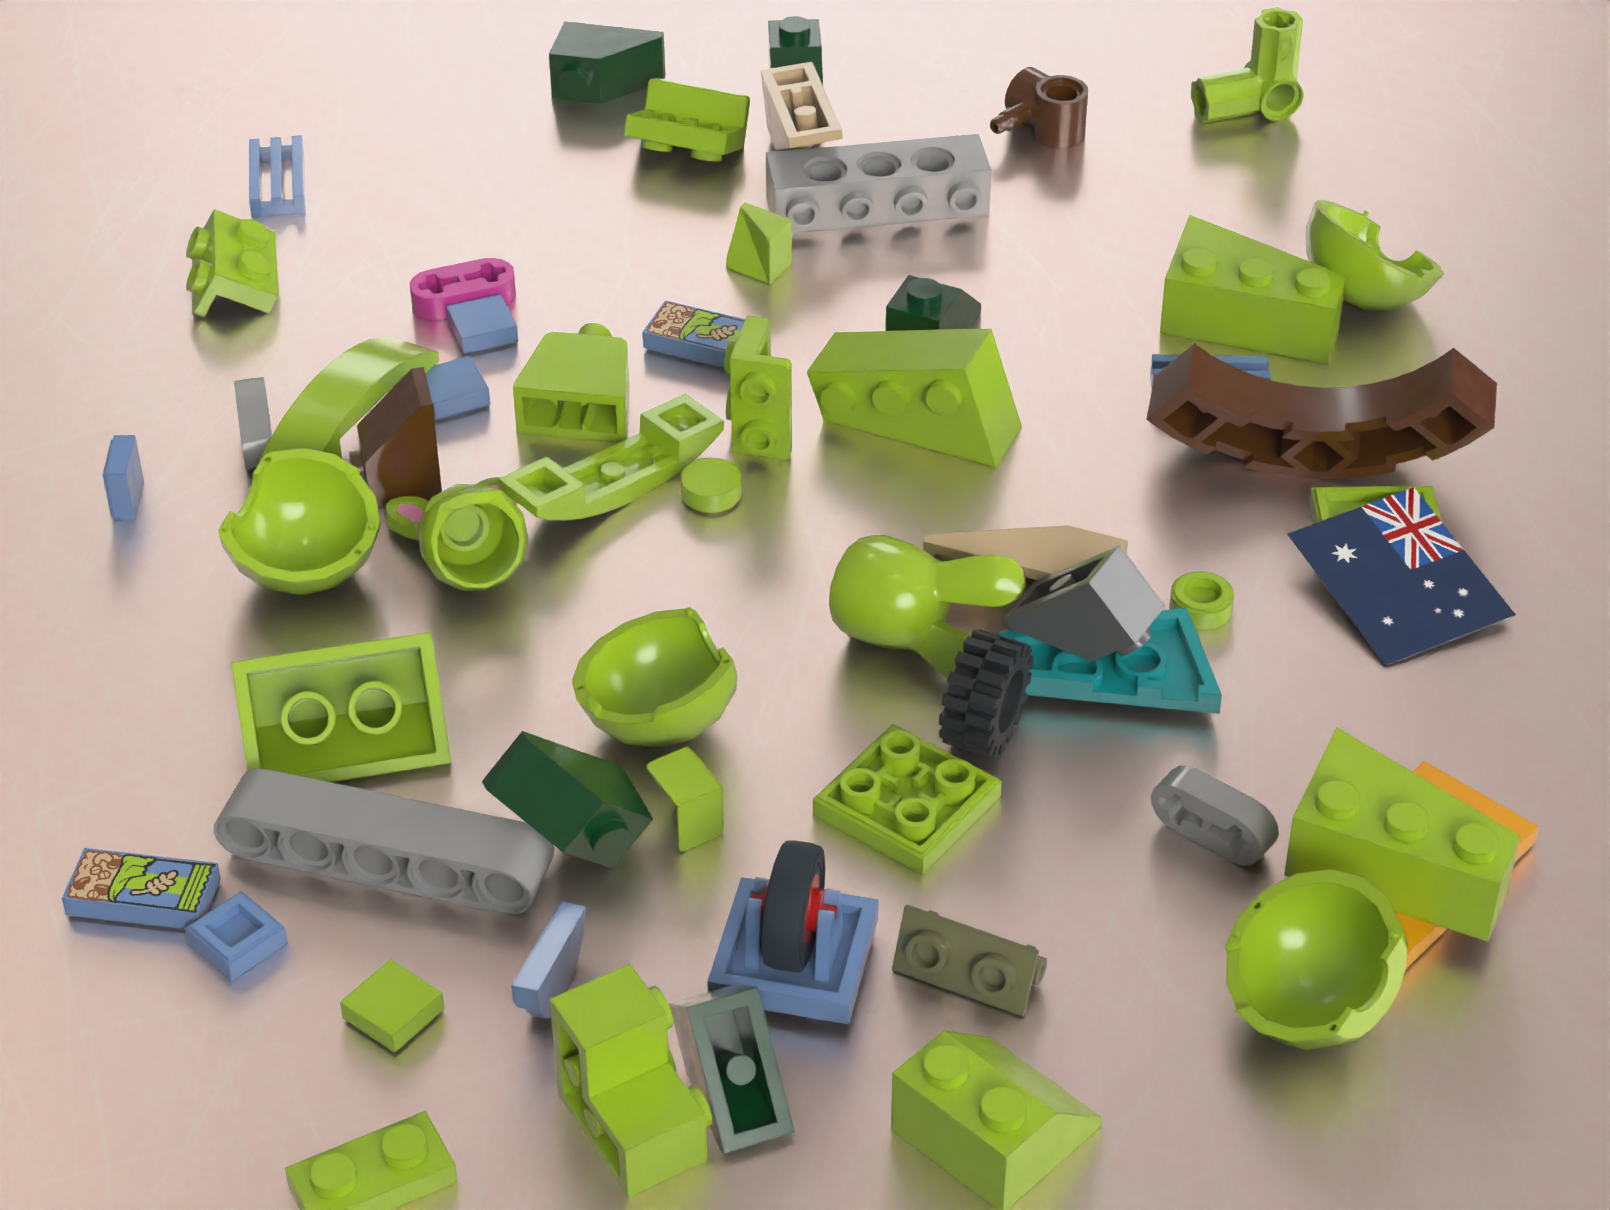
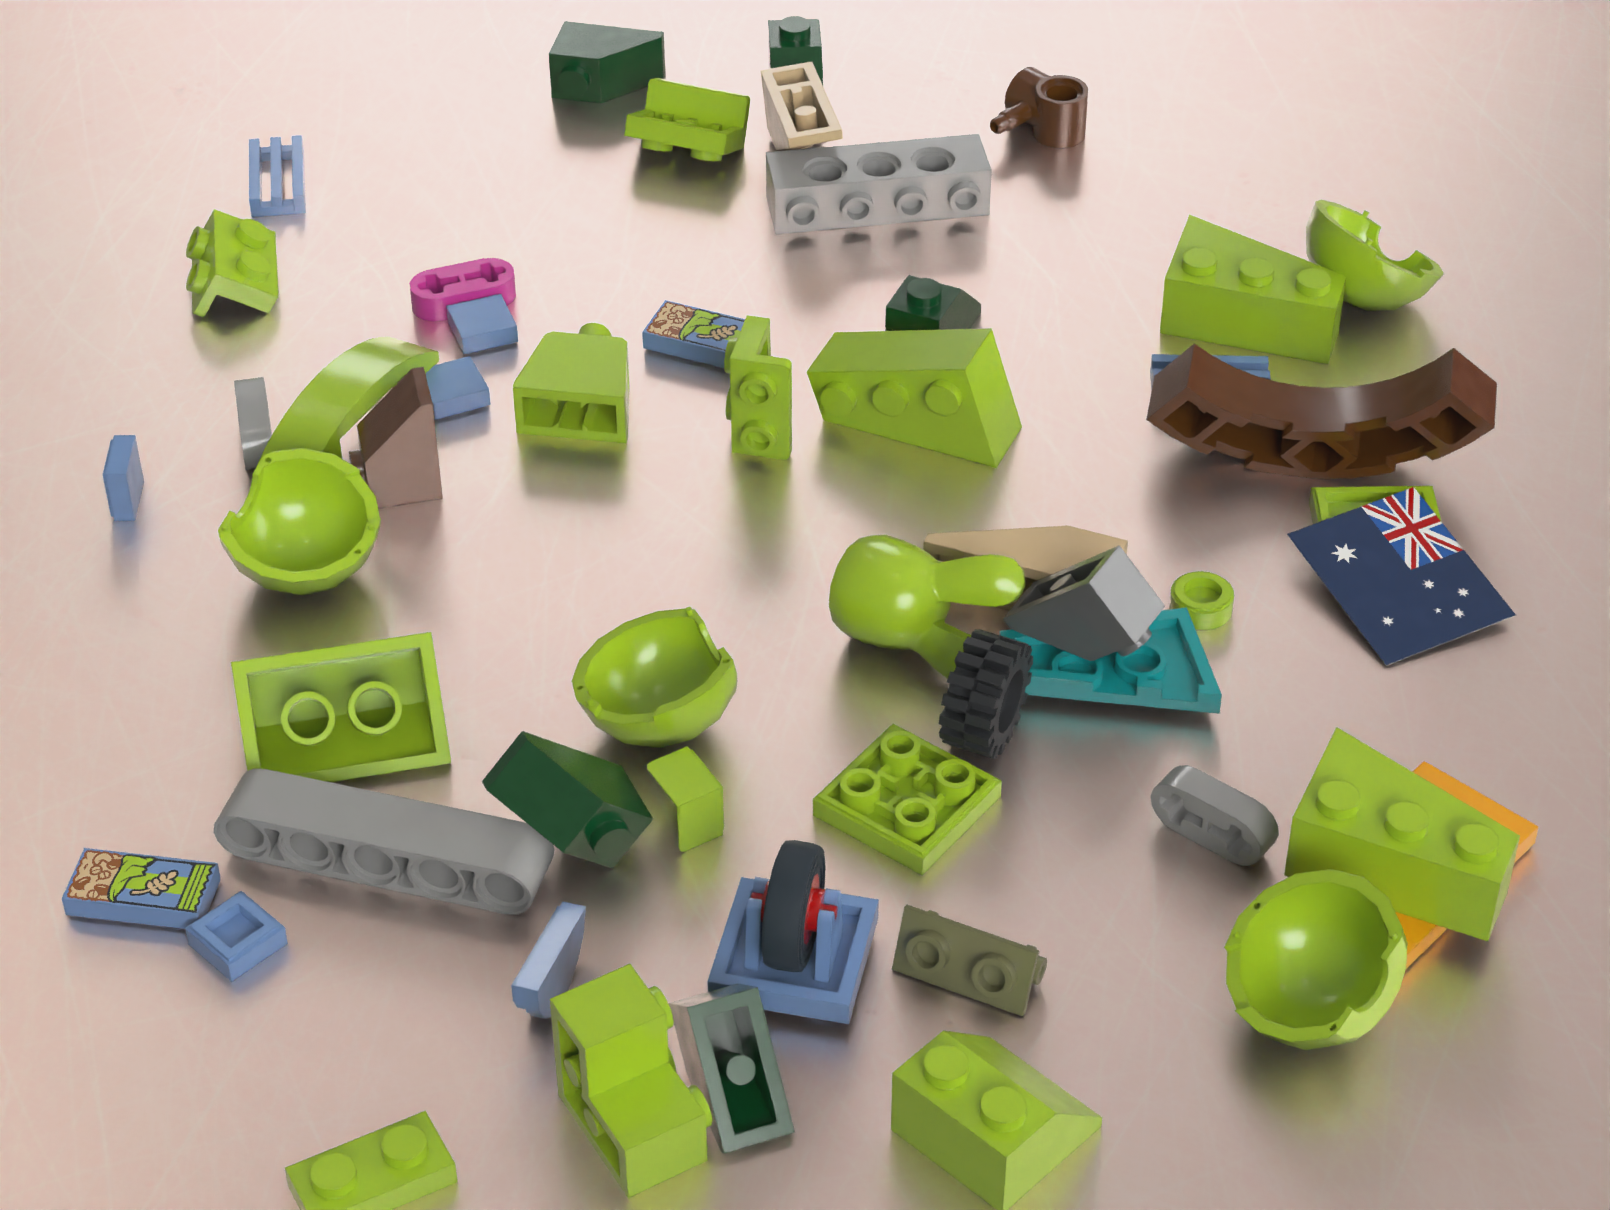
(392, 1005): lime tile -> none
(465, 534): lime piece -> none
(620, 474): lime slope -> none
(711, 485): lime tile -> none
(760, 244): lime slope -> none
(1265, 83): lime piece -> none

